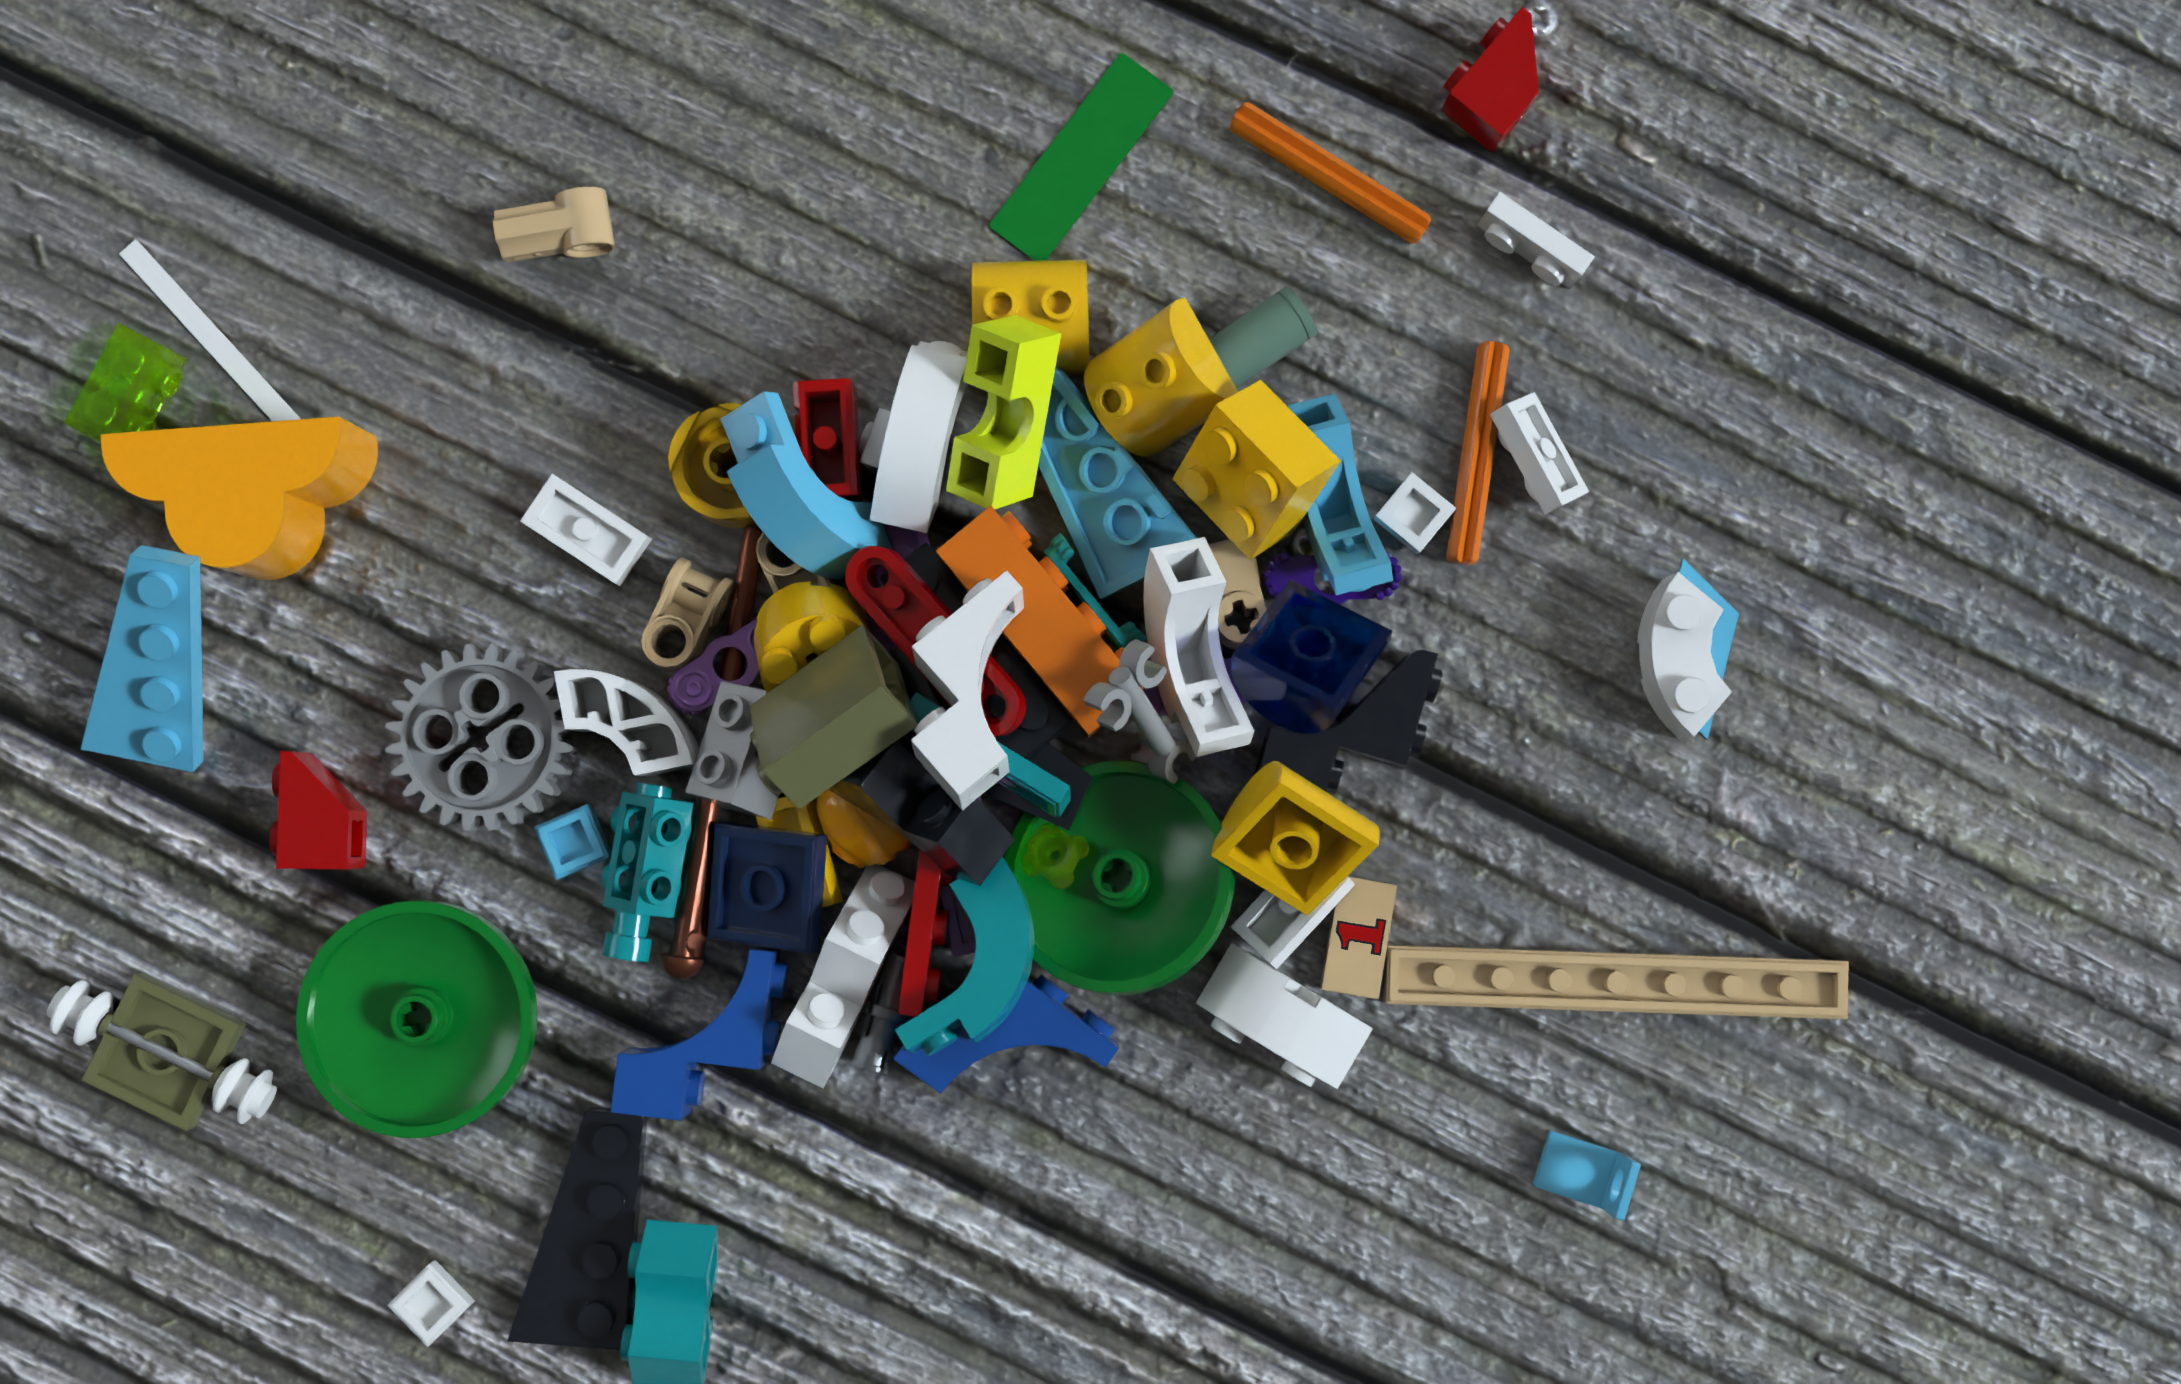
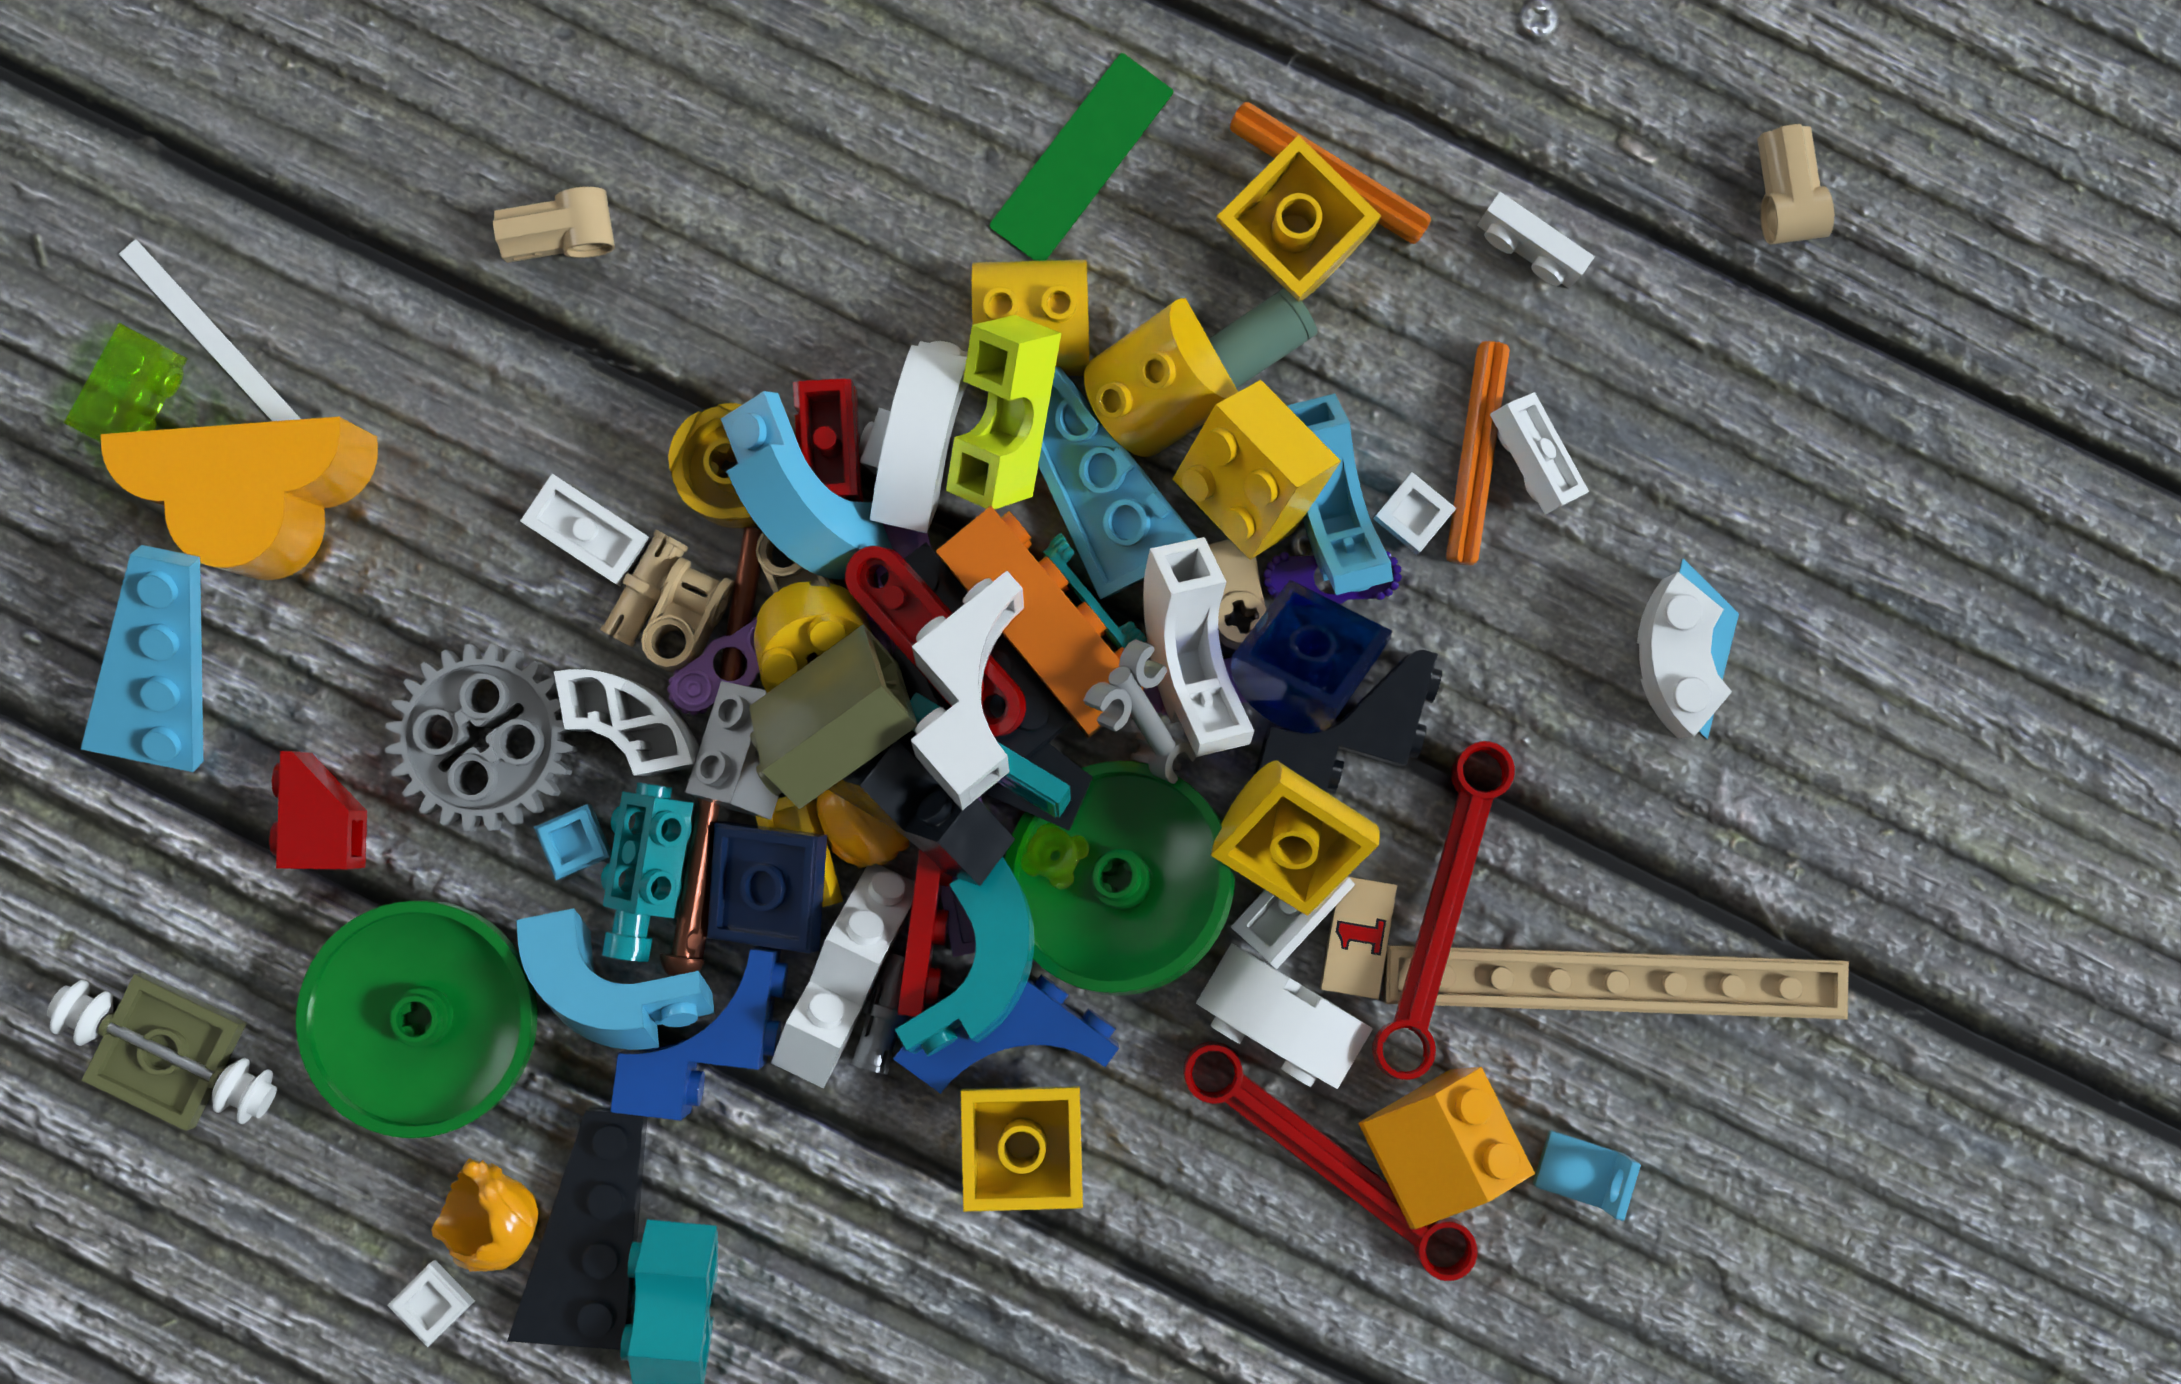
(486, 1218): none -> light orange hair
(622, 1016): none -> medium azure arch
(643, 588): none -> tan pin
(1021, 1148): none -> yellow brick
(1299, 219): none -> yellow brick
(1326, 1159): none -> red piece
(1443, 909): none -> red piece
(1446, 1147): none -> light orange slope
(1499, 86): red slope -> none
(1794, 200): none -> tan piece

